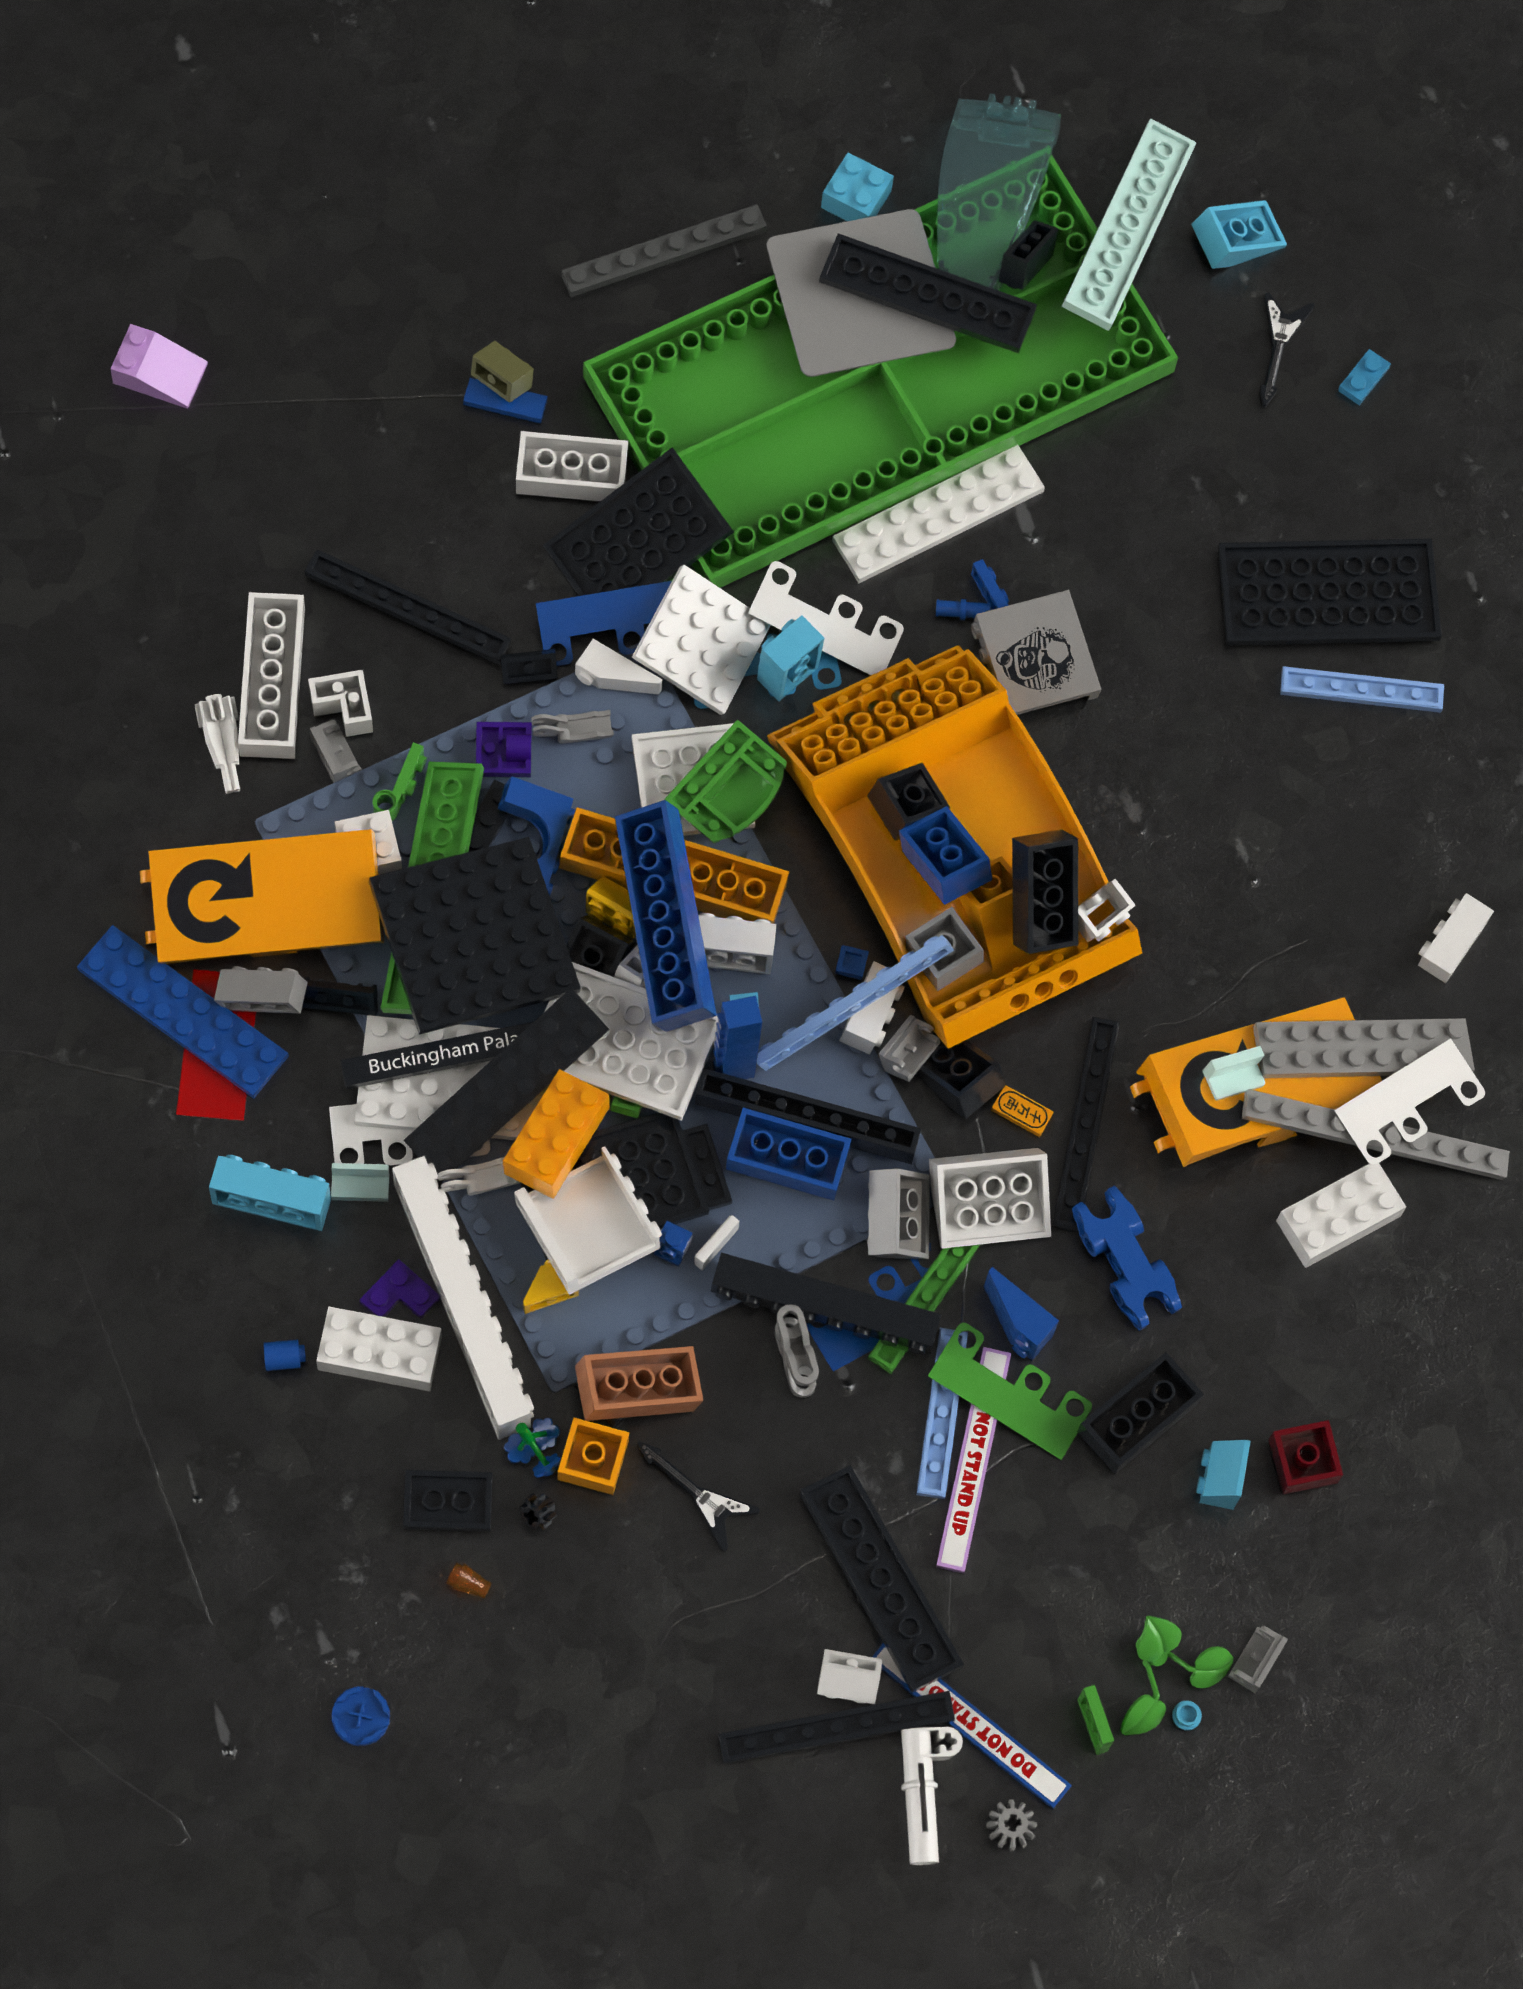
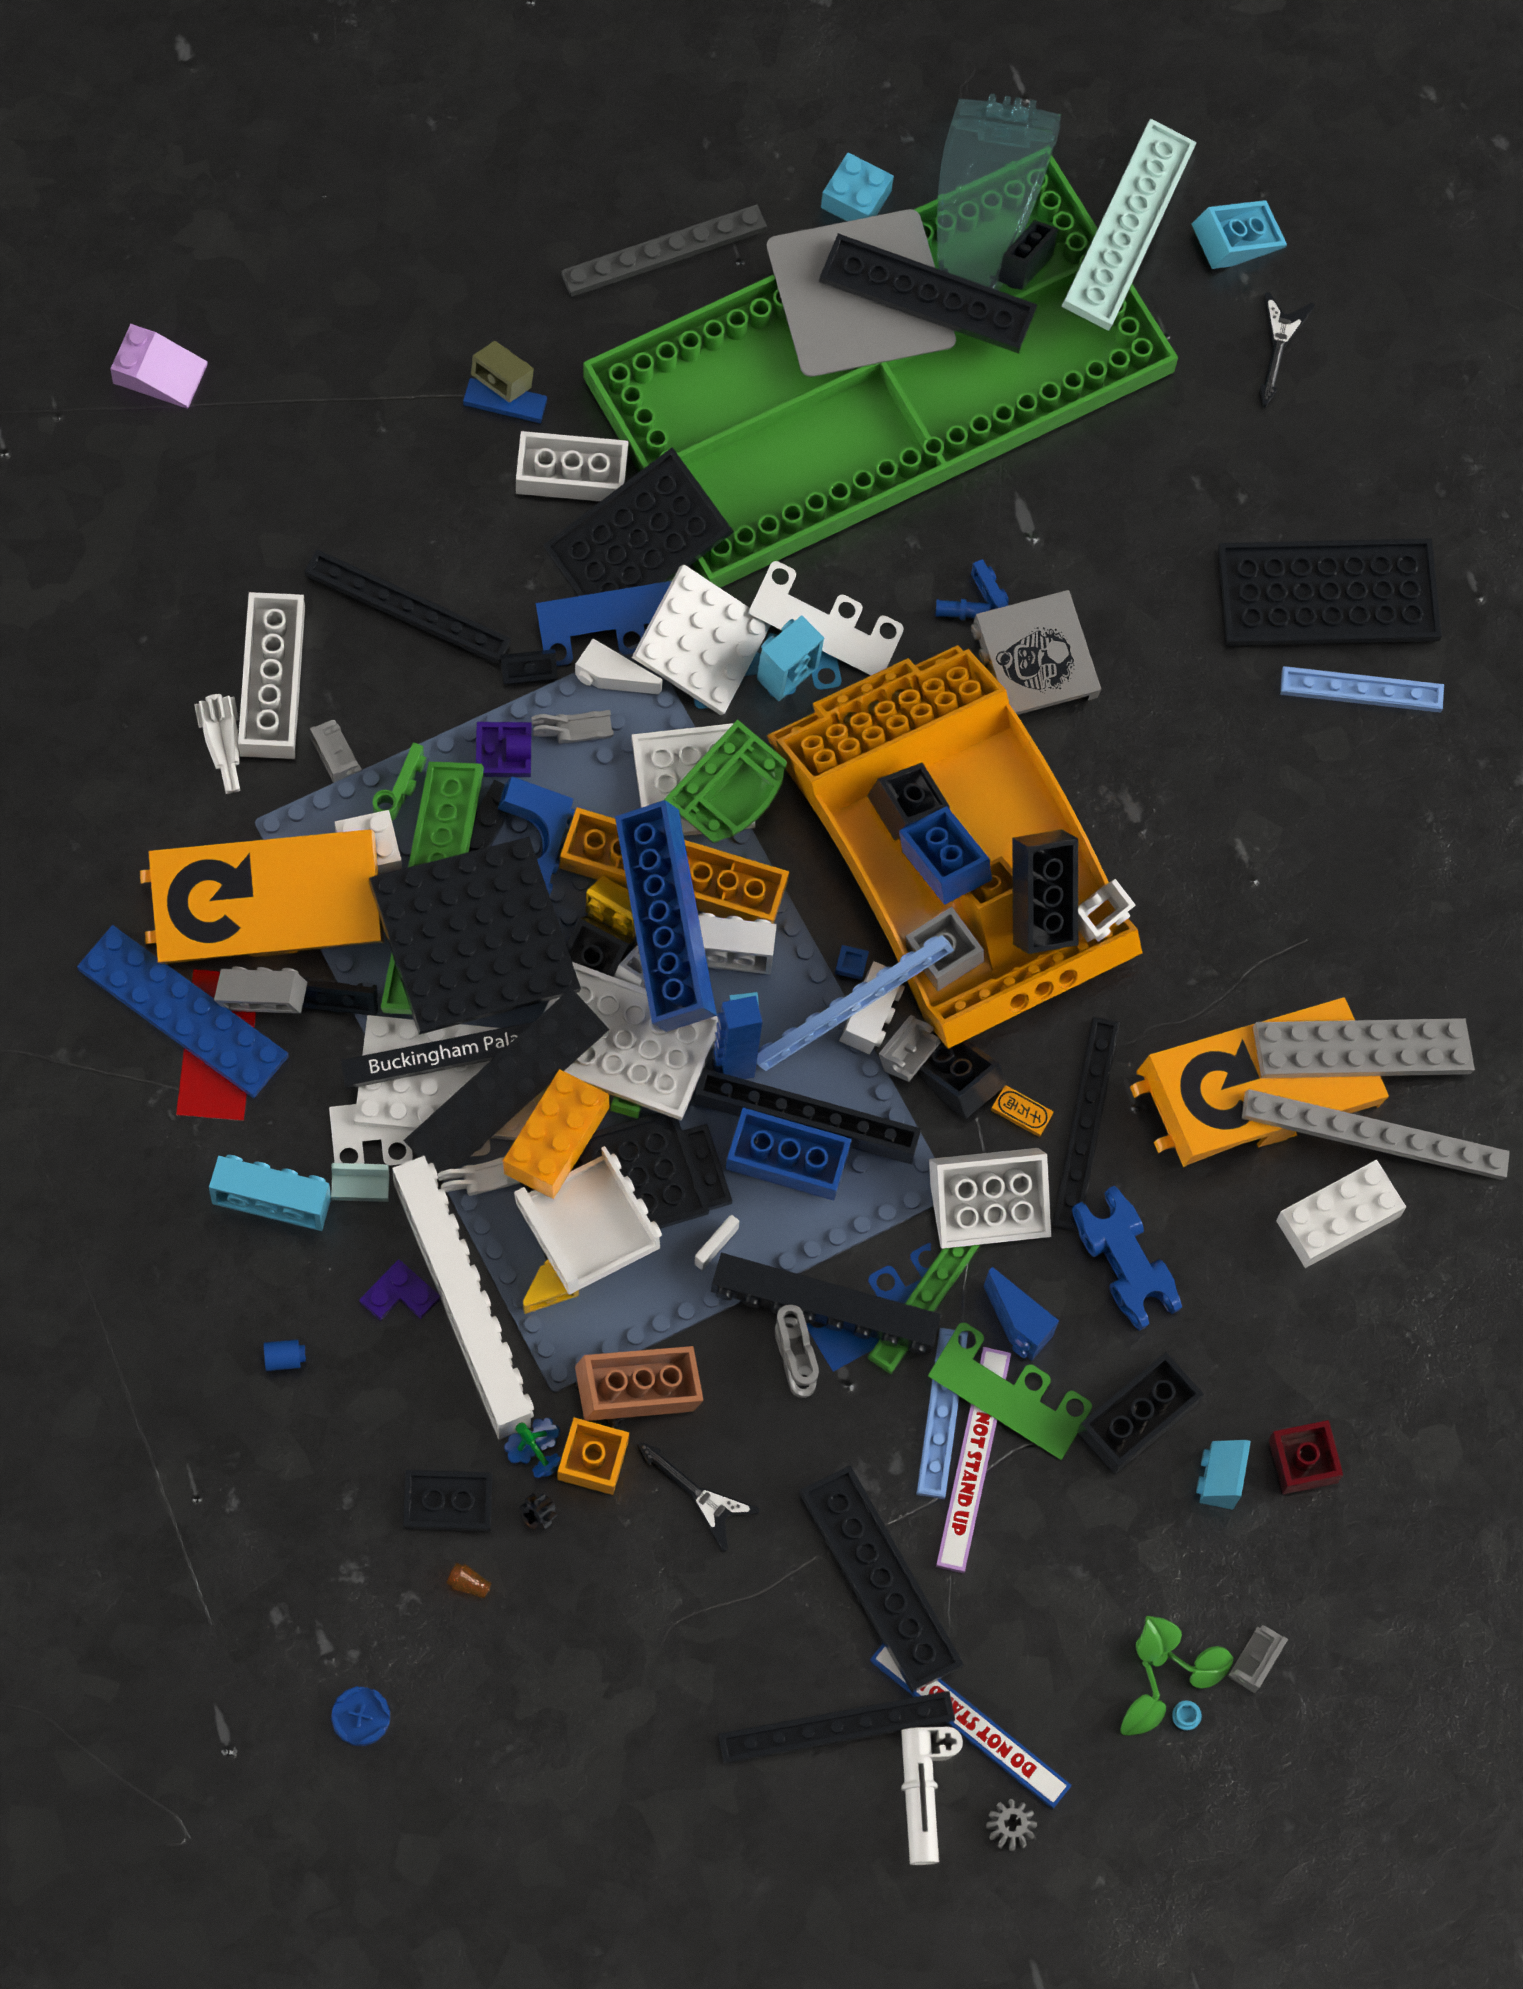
(346, 695): white brick -> none
(379, 1348): white brick -> none
(673, 1243): blue brick -> none
(849, 1676): white brick -> none
(898, 1214): light grey slope -> none
(938, 514): white plate -> none
(1095, 1719): bright green tile -> none
(1235, 1073): light aqua panel -> none
(1364, 377): dark azure plate -> none
(1401, 1092): white piece -> none
(1454, 937): white brick -> none

